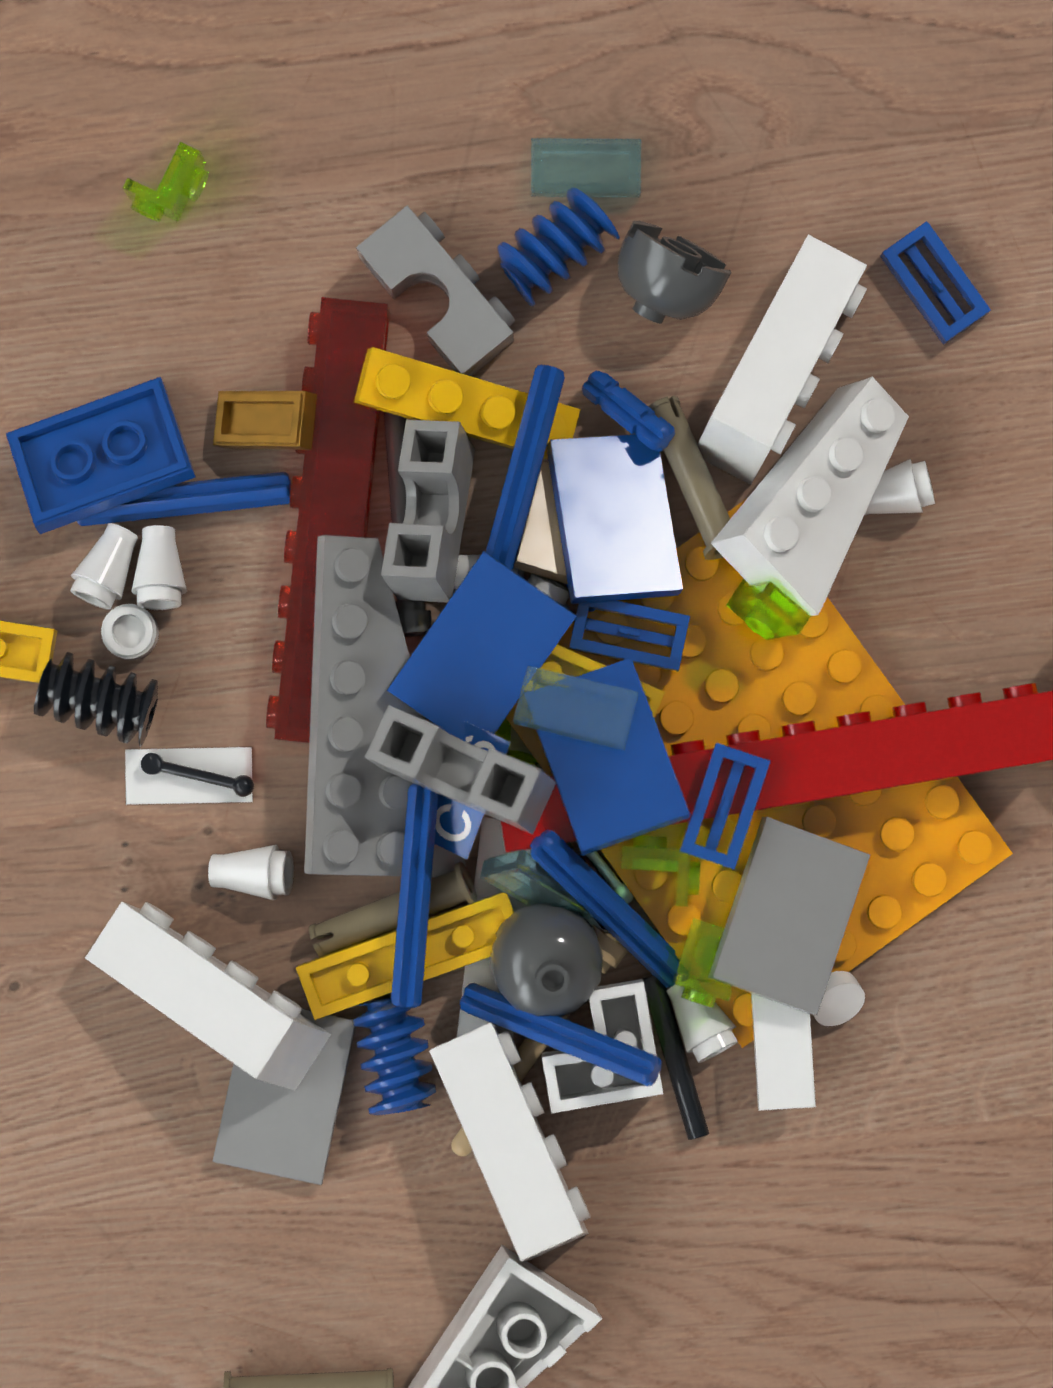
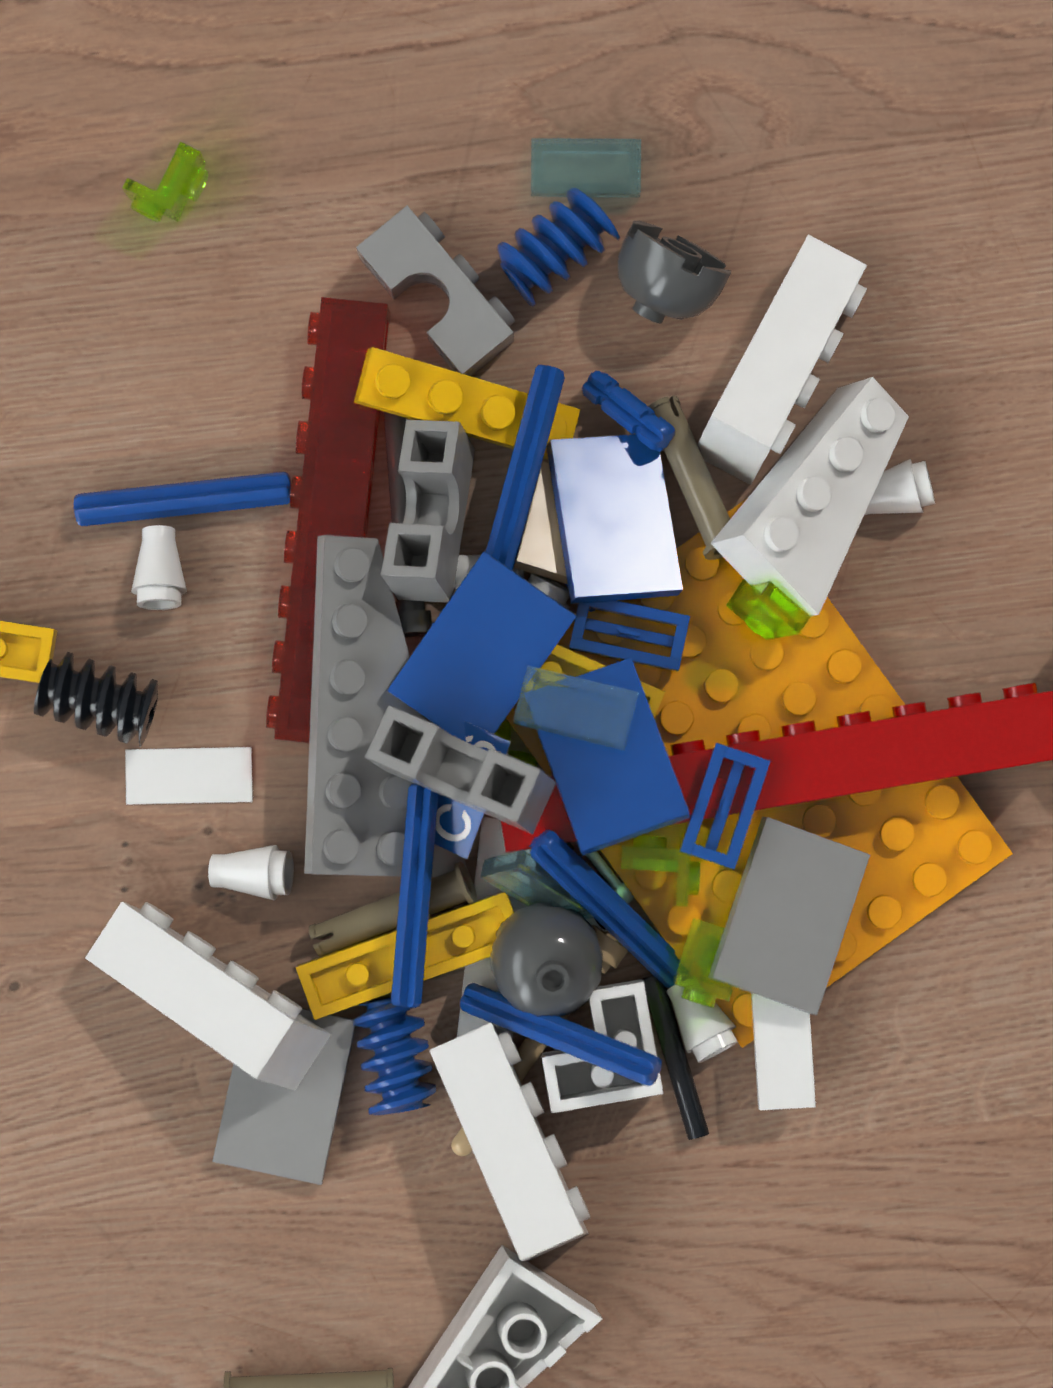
(100, 455): blue tile -> none
(105, 568): white cone -> none
(129, 632): white tile -> none
(154, 764): black hinge -> none
(265, 420): pearl gold tile -> none
(841, 999): white tile -> none
(916, 293): blue tile -> none

